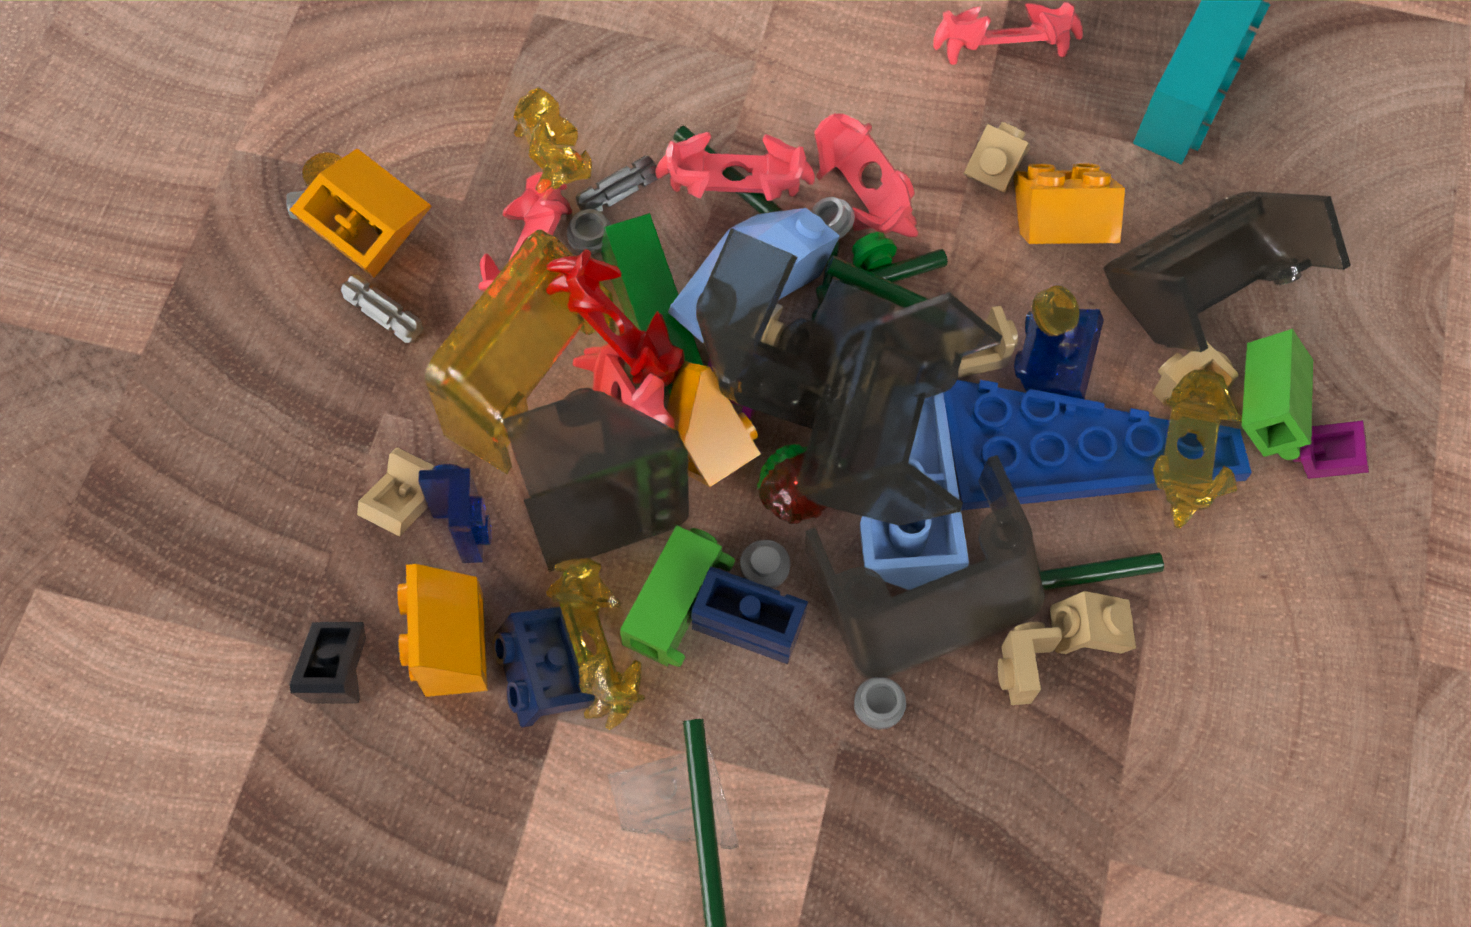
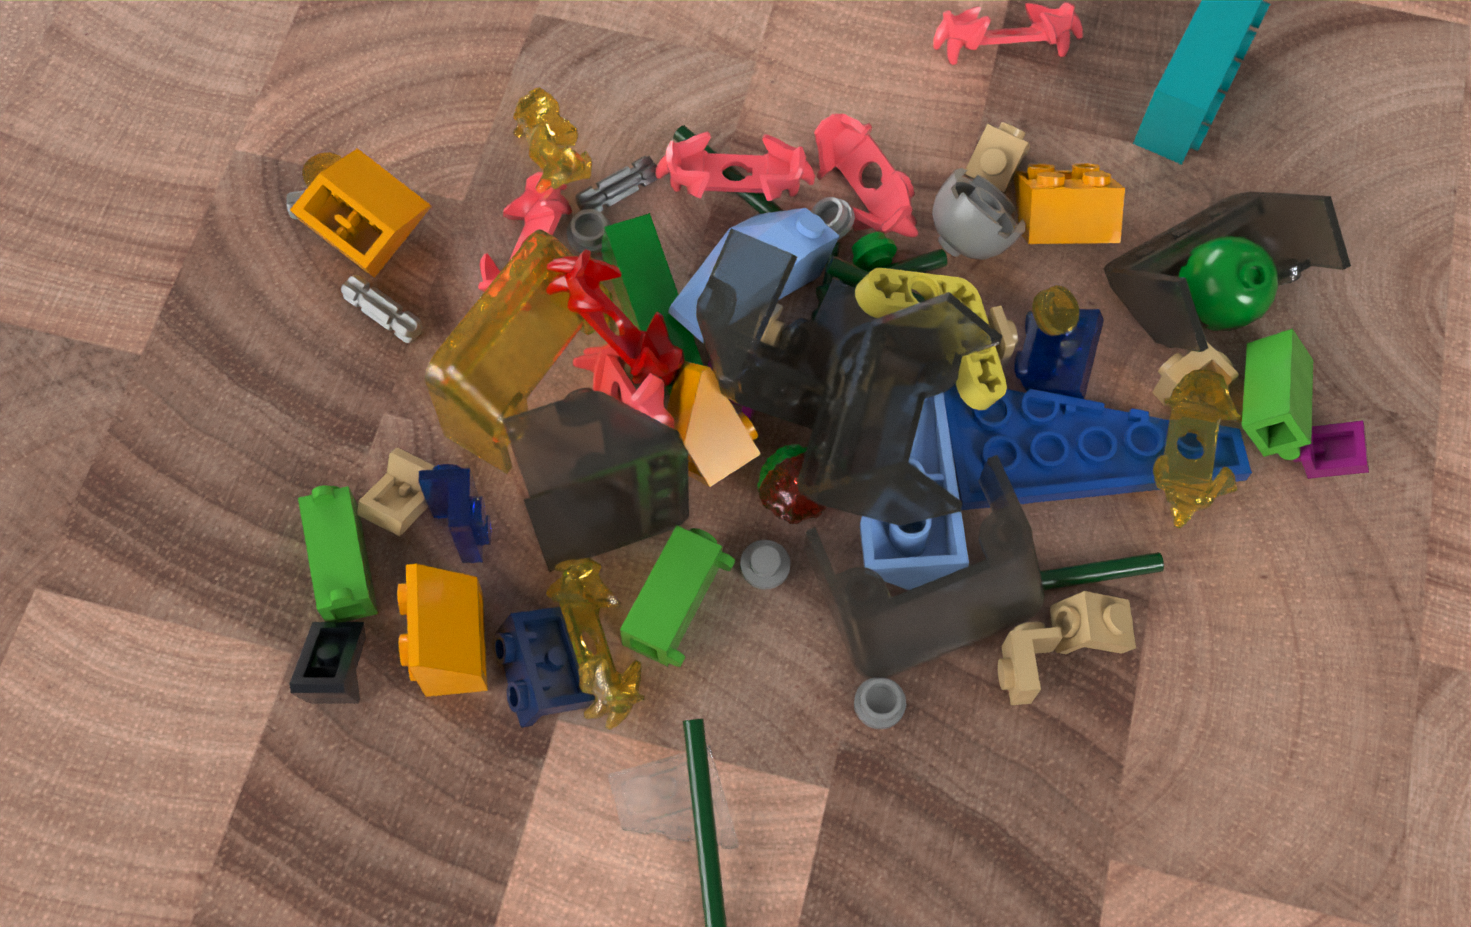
(337, 554): none -> bright green brick
(748, 615): dark blue brick -> none
(974, 218): none -> light grey cylinder
(980, 373): none -> light yellow beam
(1230, 282): none -> green cylinder

